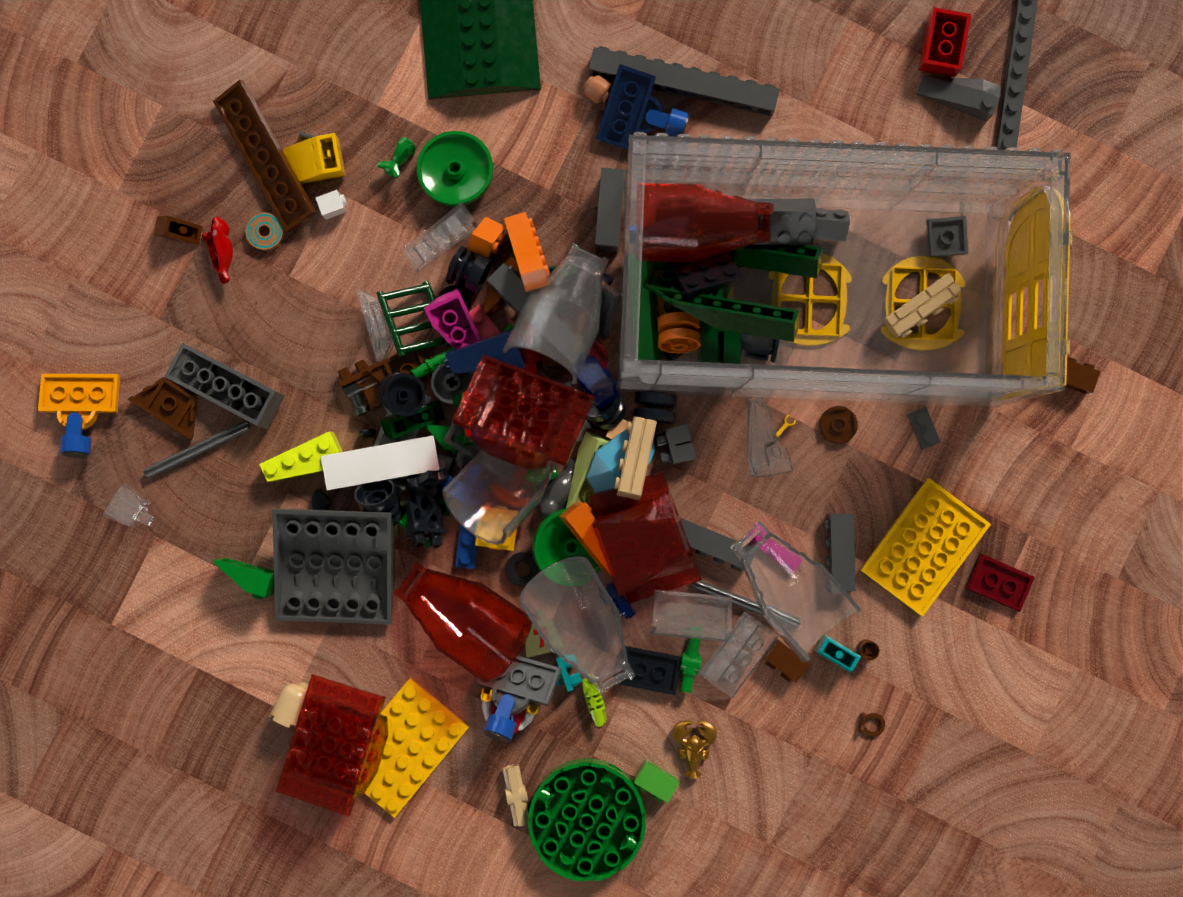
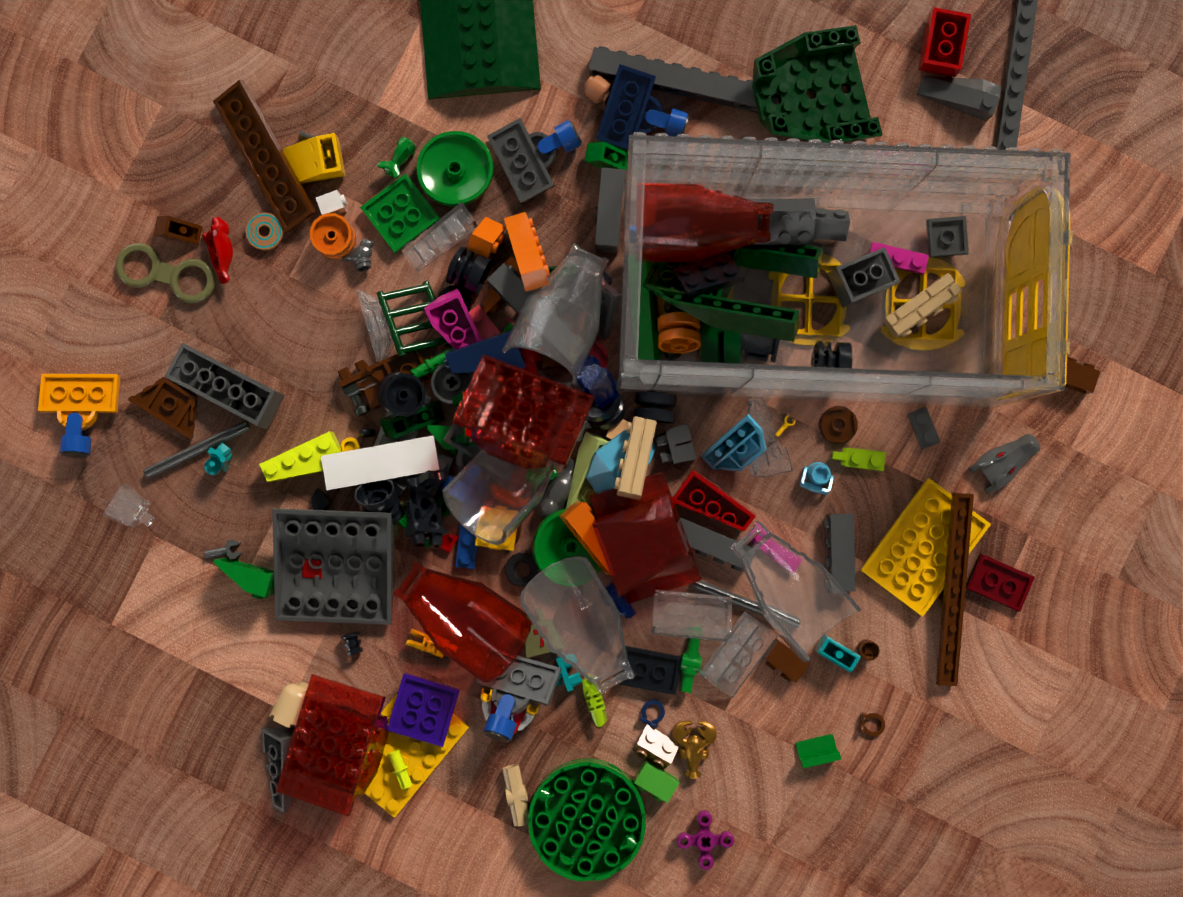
(165, 273): none -> olive bar
(218, 459): none -> teal hips
(224, 550): none -> dark grey bar
(276, 744): none -> dark grey wedge
(309, 572): none -> red tile
(323, 237): none -> orange wheel
(350, 444): none -> yellow tile
(352, 643): none -> black bush
(361, 255): none -> dark grey animal
(400, 213): none -> green plate
(400, 769): none -> neon yellow axle
(423, 709): none -> dark purple plate
(427, 644): none -> yellow hinge
(449, 541): none -> red tile
(528, 156): none -> dark grey plate
(605, 156): none -> green slope
(643, 718): none -> dark blue piece
(656, 747): none -> bracket
(705, 848): none -> magenta gear
(708, 499): none -> red wedge
(736, 447): none -> medium azure wedge
(817, 475): none -> medium azure piece
(817, 751): none -> green panel
(819, 64): none -> dark green wedge
(826, 357): none -> black wheel
(860, 458): none -> lime hinge
(863, 277): none -> dark grey slope
(903, 258): none -> dark pink plate
(954, 589): none -> reddish brown plate
(1004, 462): none -> dark grey animal

